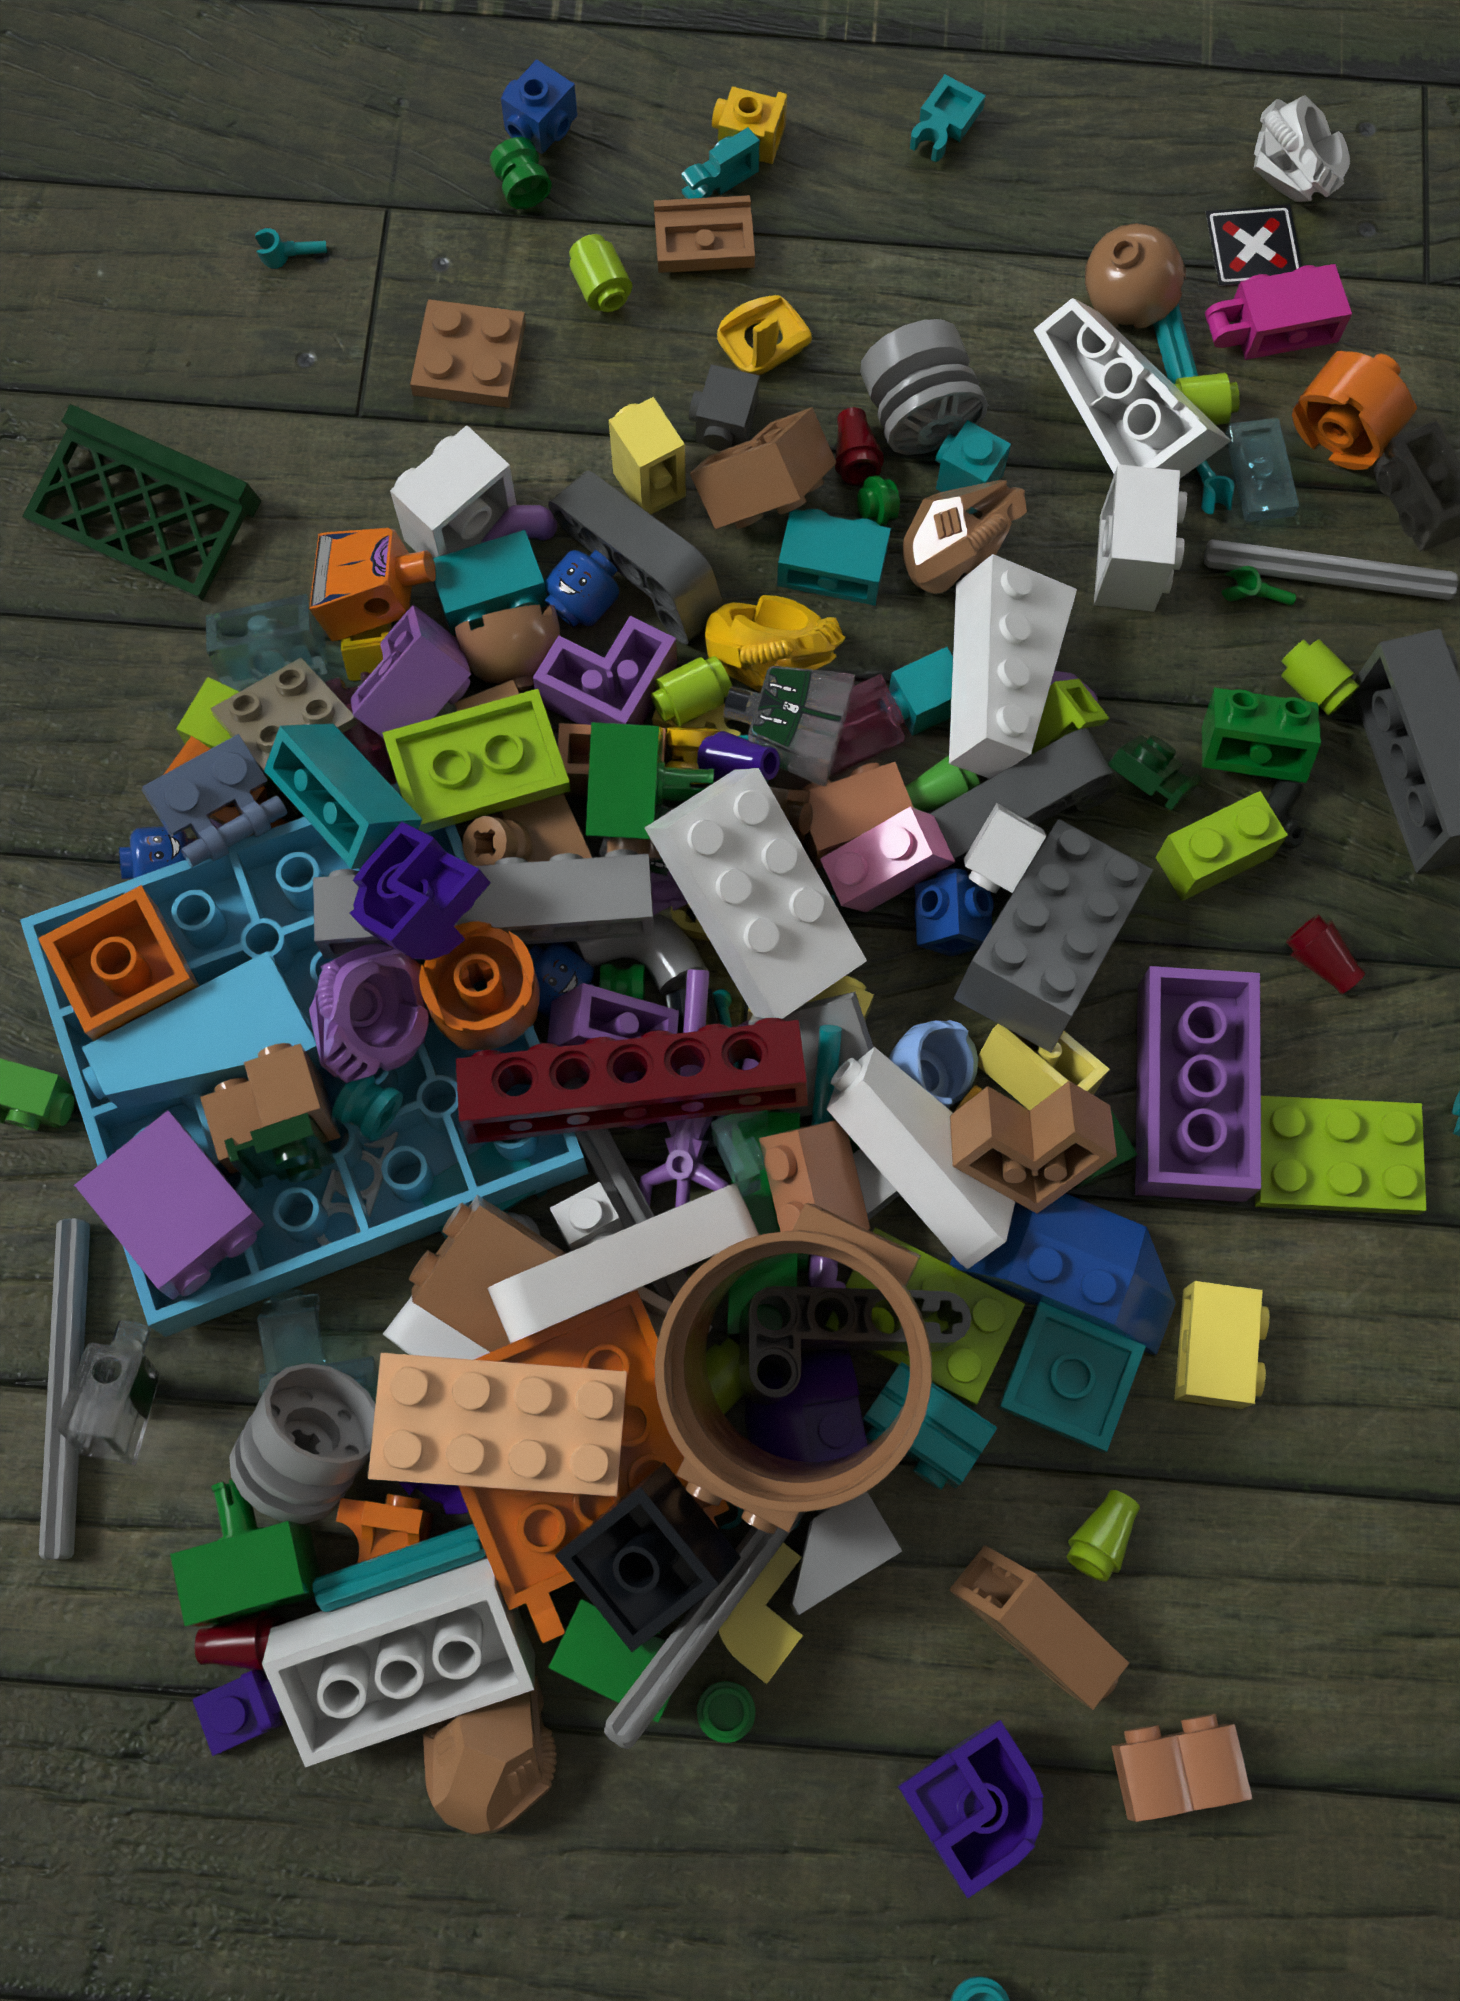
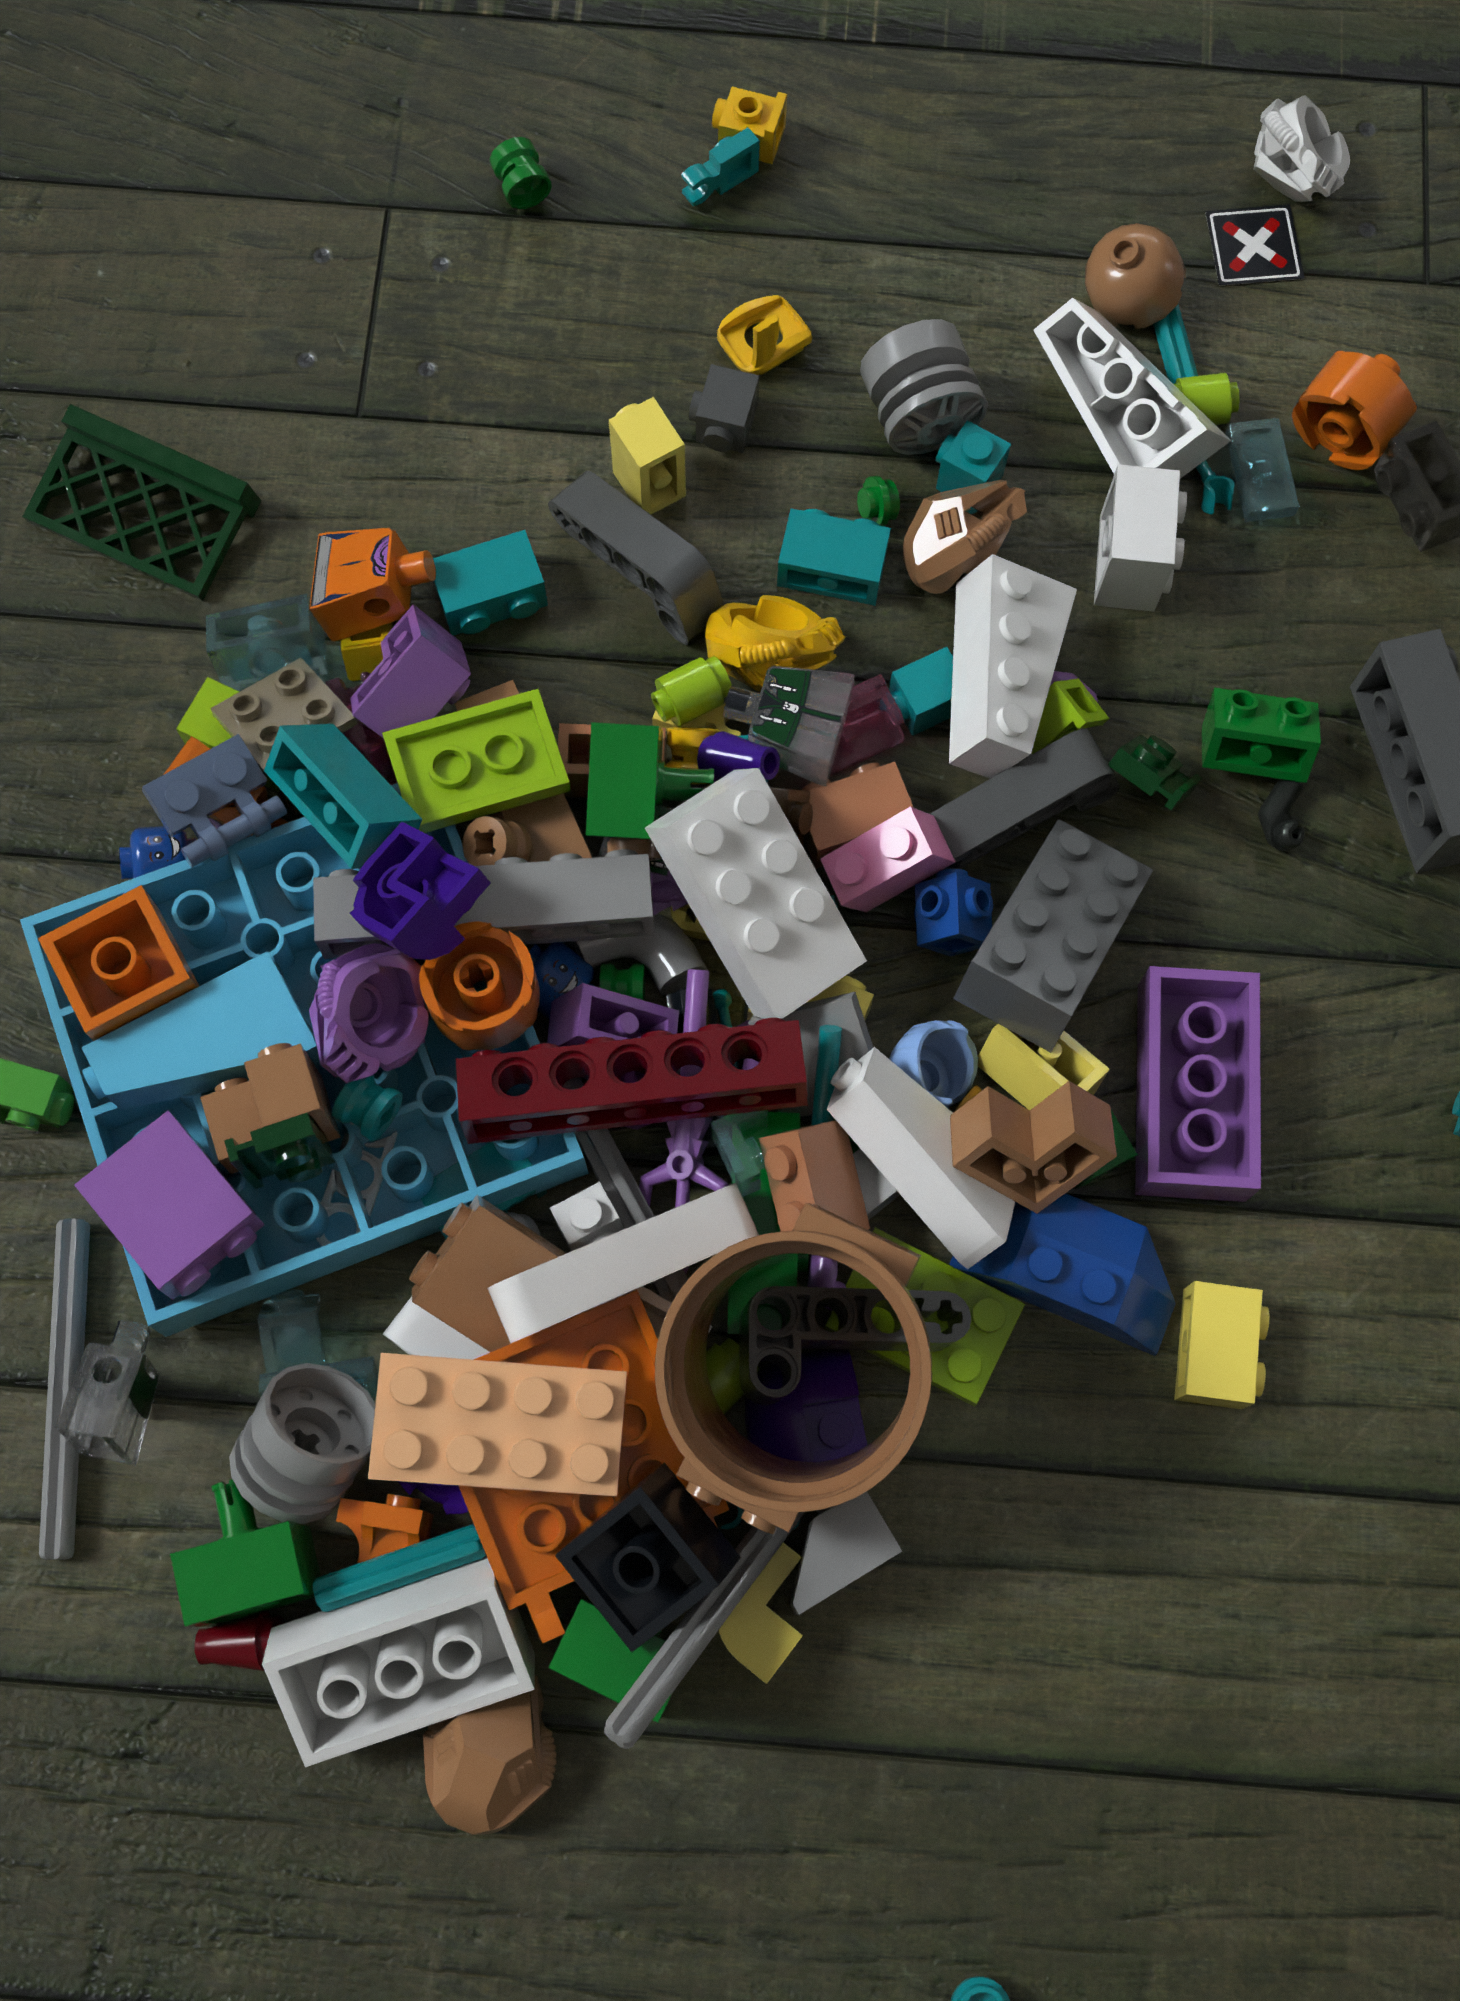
(238, 1711): dark purple bracket -> none
(277, 252): teal hand -> none
(453, 495): white brick -> none
(468, 353): medium nougat plate -> none
(509, 644): medium nougat cylinder -> none
(534, 519): medium lavender arm -> none
(539, 106): blue brick -> none
(582, 587): blue head -> none
(599, 273): lime brick -> none
(608, 688): medium lavender brick -> none
(704, 234): medium nougat plate -> none
(726, 1711): green plate -> none
(765, 472): medium nougat brick -> none
(856, 448): dark red cone -> none
(940, 785): bright green cone -> none
(947, 113): teal plate -> none
(947, 1439): teal brick -> none
(978, 1807): dark purple brick -> none
(1003, 850): white brick -> none
(1040, 1626): medium nougat slope -> none
(1072, 1377): teal plate -> none
(1103, 1538): lime cone -> none
(1180, 1769): nougat brick -> none
(1221, 845): lime brick -> none
(1250, 584): green hand -> none
(1282, 312): dark pink brick -> none
(1319, 675): lime brick -> none
(1325, 953): dark red cone -> none
(1332, 569): light grey axle -> none
(1342, 1155): lime plate -> none

